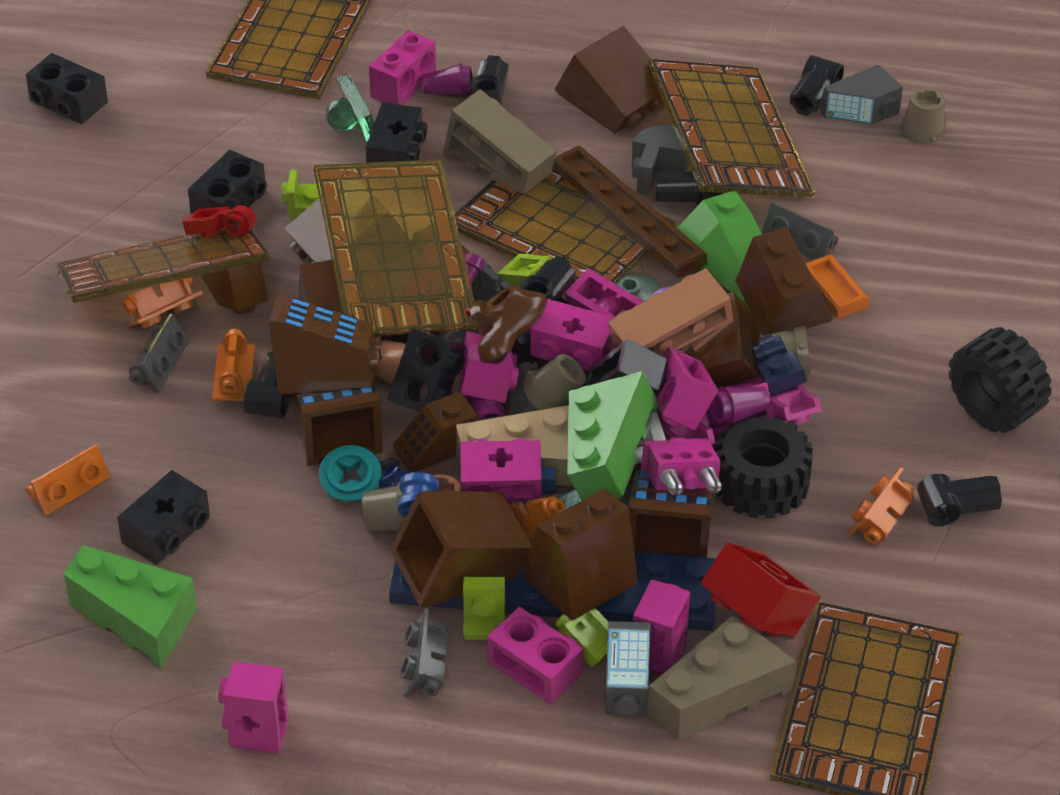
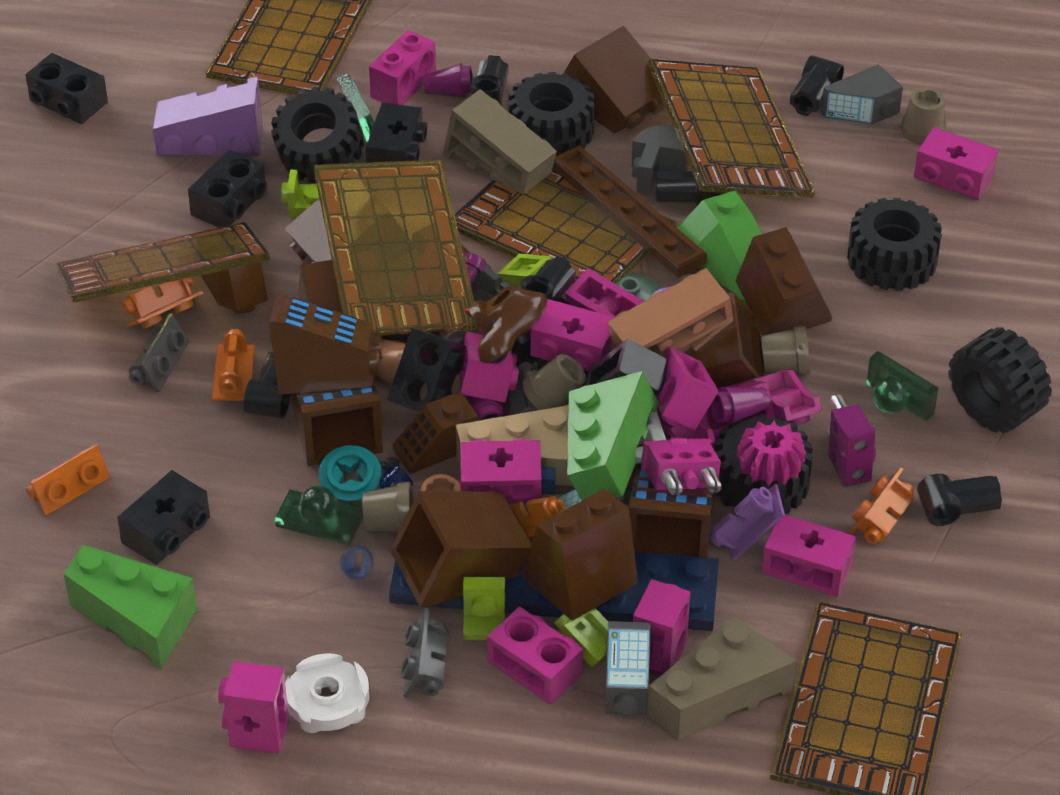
(210, 221): red plate -> none
(211, 122): none -> medium lavender wedge
(312, 112): none -> black tyre
(319, 515): none -> clear green tile
(333, 712): none -> white plate
(348, 562): none -> clear blue hinge
(410, 486): blue wheel -> none
(555, 109): none -> black tyre
(756, 516): none -> medium lavender hinge
(759, 591): red brick -> none
(771, 453): none -> dark pink gear
(776, 365): dark blue plate -> none
(808, 235): dark grey hinge -> none
(809, 555): none -> dark pink brick
(837, 287): orange tile -> none
(851, 443): none -> magenta piece
(894, 244): none -> black tyre
(899, 388): none -> clear green tile
(955, 163): none -> dark pink brick

